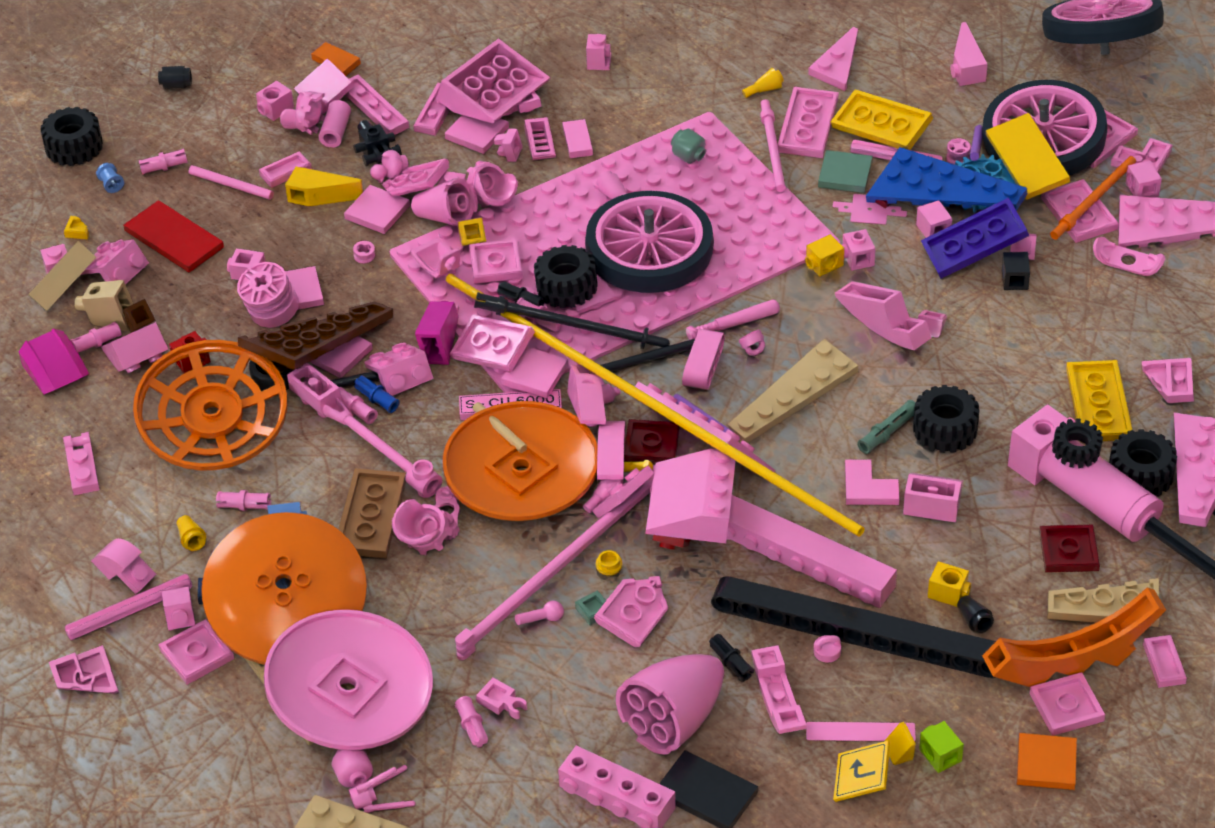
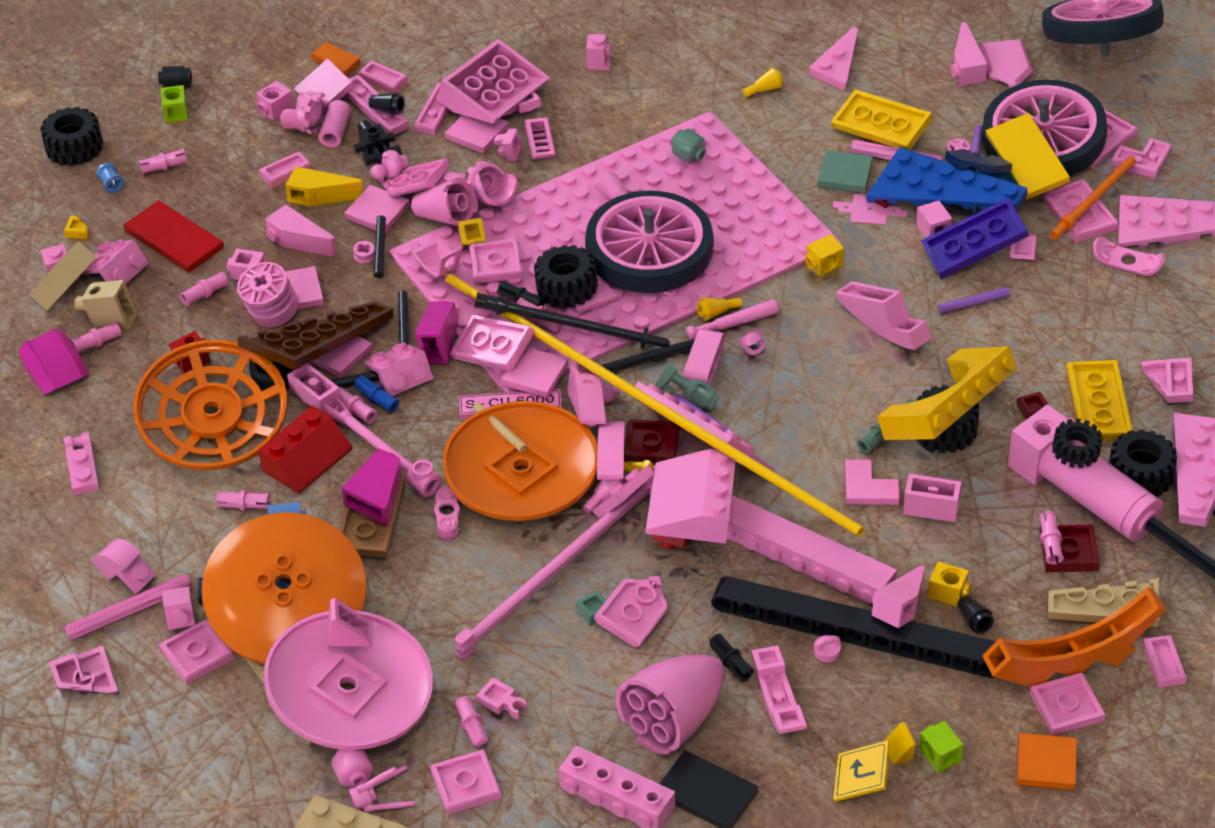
(136, 347): bright pink slope -> none
(138, 315): reddish brown slope -> none
(174, 104): none -> lime brick
(190, 533): yellow cone -> none
(204, 288): none -> bright pink pin
(231, 182): bright pink bar -> none
(298, 233): none -> bright pink slope
(304, 450): none -> red slope
(347, 626): none -> bright pink slope
(374, 487): none -> dark pink slope
(379, 246): none -> black bar
(383, 77): none -> bright pink tile
(389, 103): none -> black cone
(403, 317): none -> black bar
(421, 526): bright pink hair -> none
(465, 782): none -> bright pink tile
(551, 611): bright pink bar -> none
(577, 138): bright pink tile -> none
(609, 563): yellow plate -> none
(695, 391): none -> sand green piece
(712, 307): none -> yellow cone
(768, 118): bright pink bar -> none
(802, 384): tan wing -> none
(808, 122): bright pink tile -> none
(852, 731): bright pink sticker -> none
(858, 249): bright pink brick -> none
(899, 599): none -> bright pink slope
(934, 321): bright pink slope -> none
(973, 300): none -> medium lavender bar
(977, 374): none -> yellow arch
(990, 165): none -> dark blue tile
(1007, 61): none -> bright pink tile
(1015, 271): black brick -> none
(1031, 404): none -> dark red tile
(1051, 537): none -> bright pink pin
(1143, 179): bright pink brick -> none

